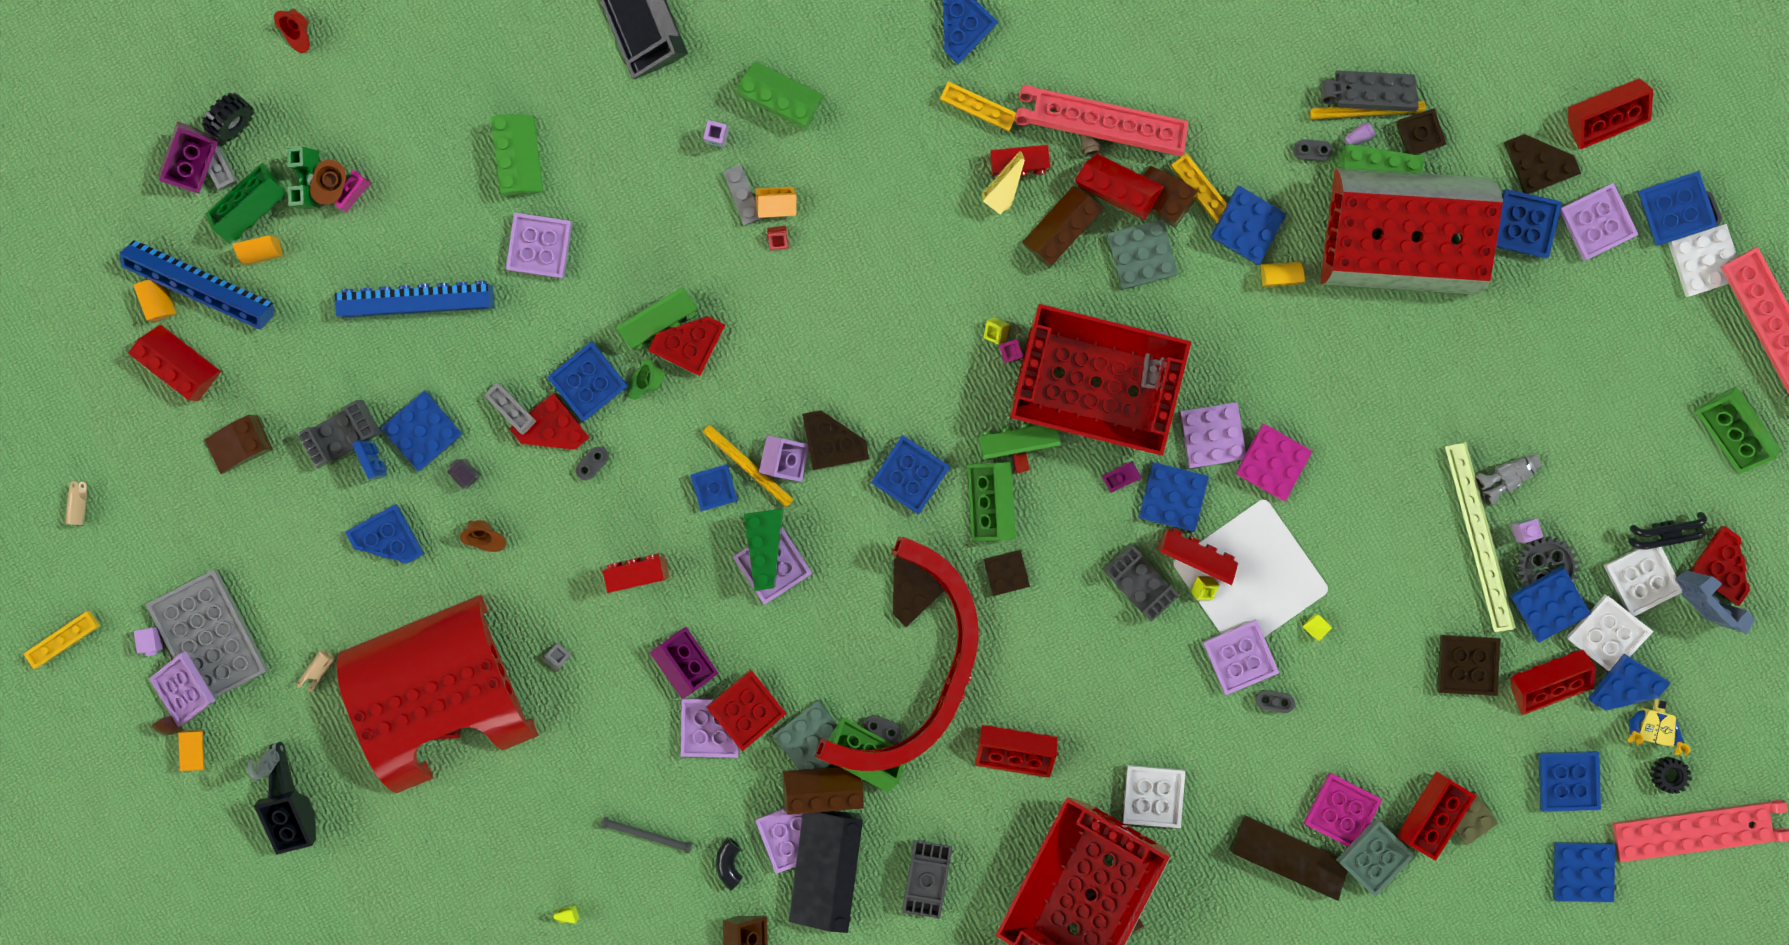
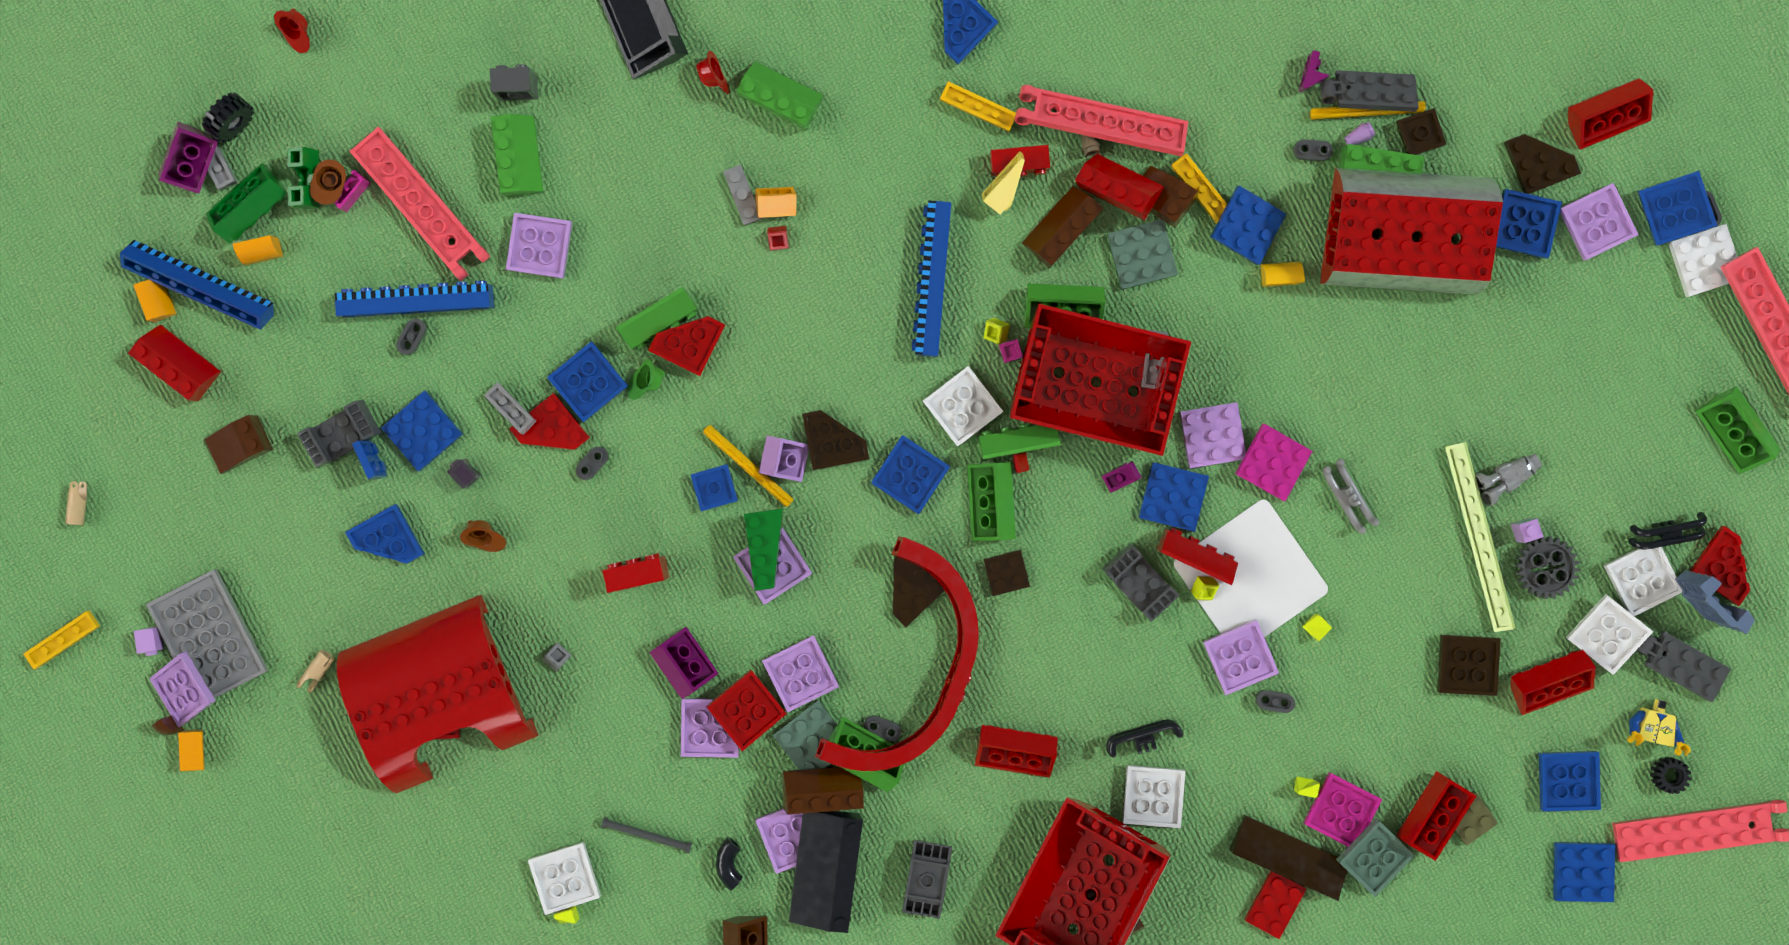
(285, 813): black slope -> none
(410, 335): none -> dark grey plate
(417, 201): none -> coral hinge
(513, 83): none -> dark grey brick
(564, 878): none -> white plate
(711, 73): none -> red piece
(716, 134): lavender brick -> none
(800, 673): none -> lavender plate
(933, 278): none -> blue brick
(962, 406): none -> white plate
(1077, 299): none -> bright green slope
(1142, 736): none -> black piece
(1275, 904): none -> red plate
(1306, 787): none -> neon yellow slope
(1310, 76): none -> magenta slope
(1349, 497): none -> light grey piece
(1550, 604): blue plate -> none
(1628, 684): blue plate -> none
(1684, 665): none -> dark grey hinge

